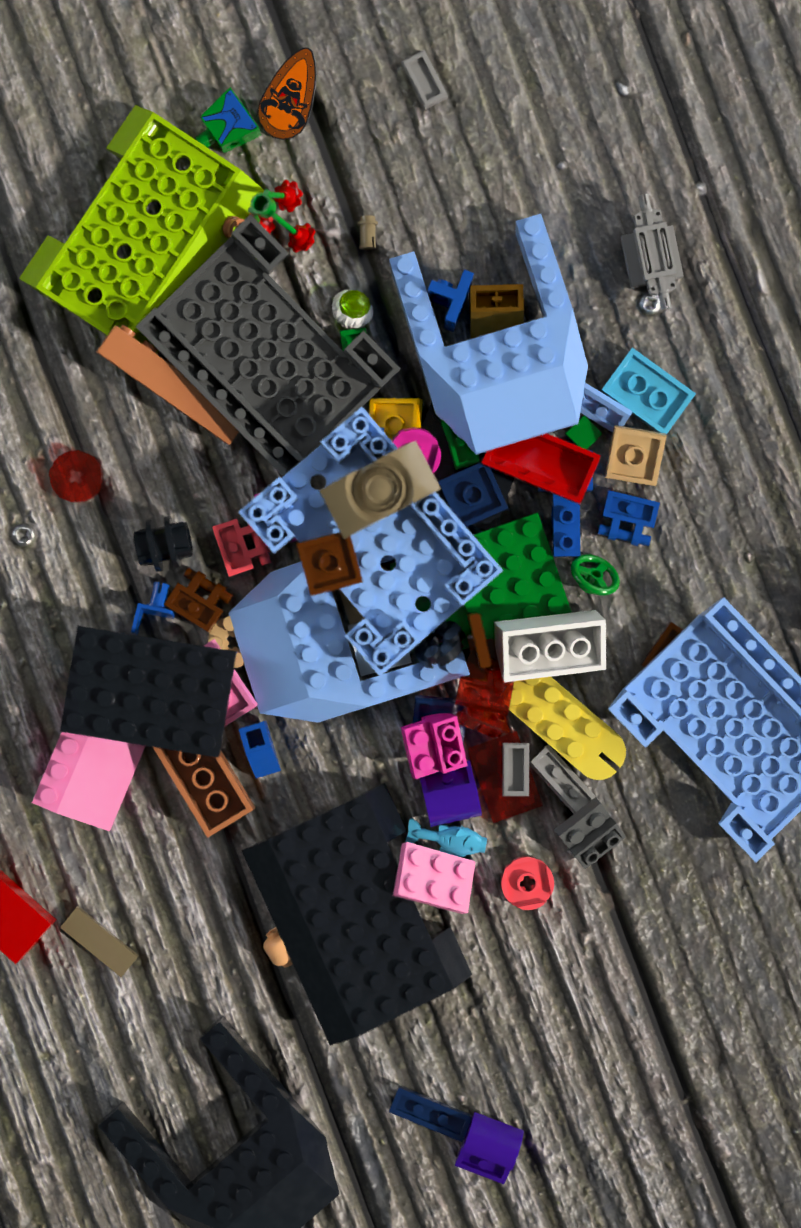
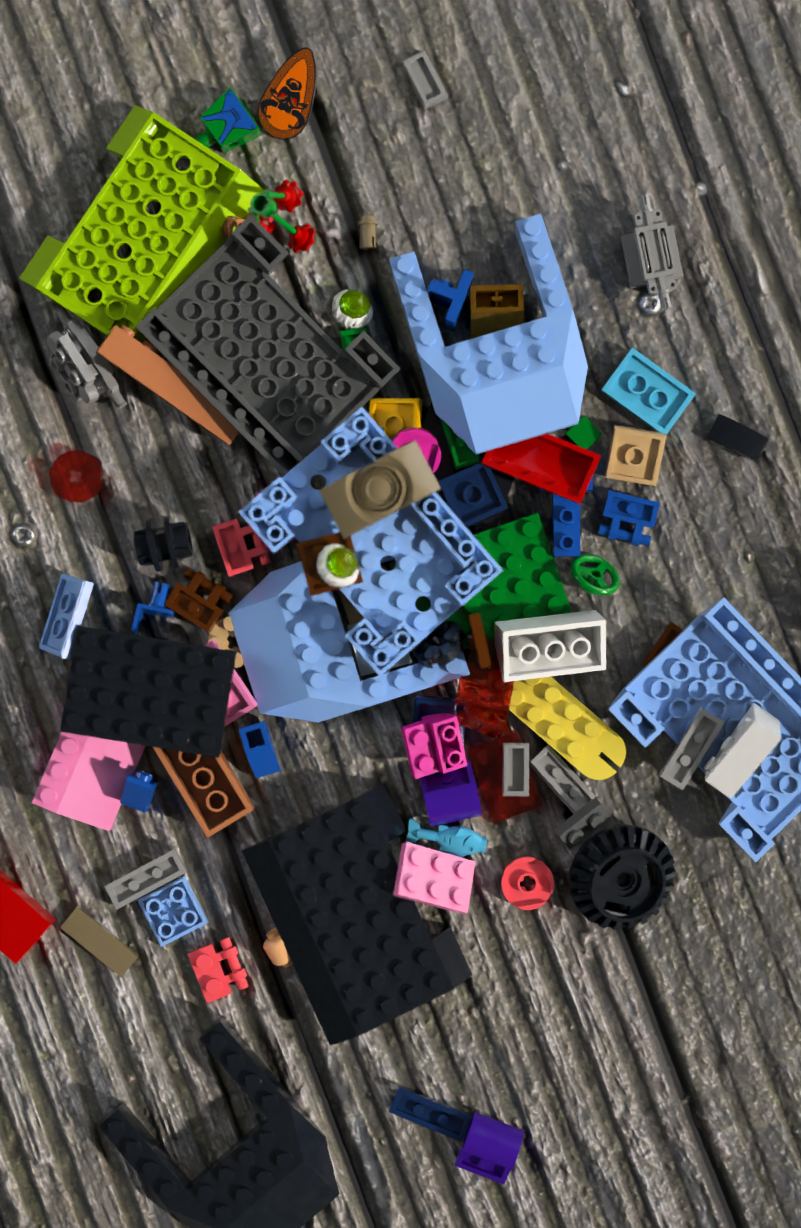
(65, 616): none -> light blue tile
(79, 364): none -> light grey piece
(139, 790): none -> blue slope
(145, 878): none -> light grey plate
(172, 911): none -> light blue tile
(210, 972): none -> coral plate
(337, 565): none -> hair
(603, 409): light blue plate -> none
(635, 849): none -> black gear
(691, 748): none -> light grey plate
(738, 438): none -> black slope
(743, 751): none -> white wedge

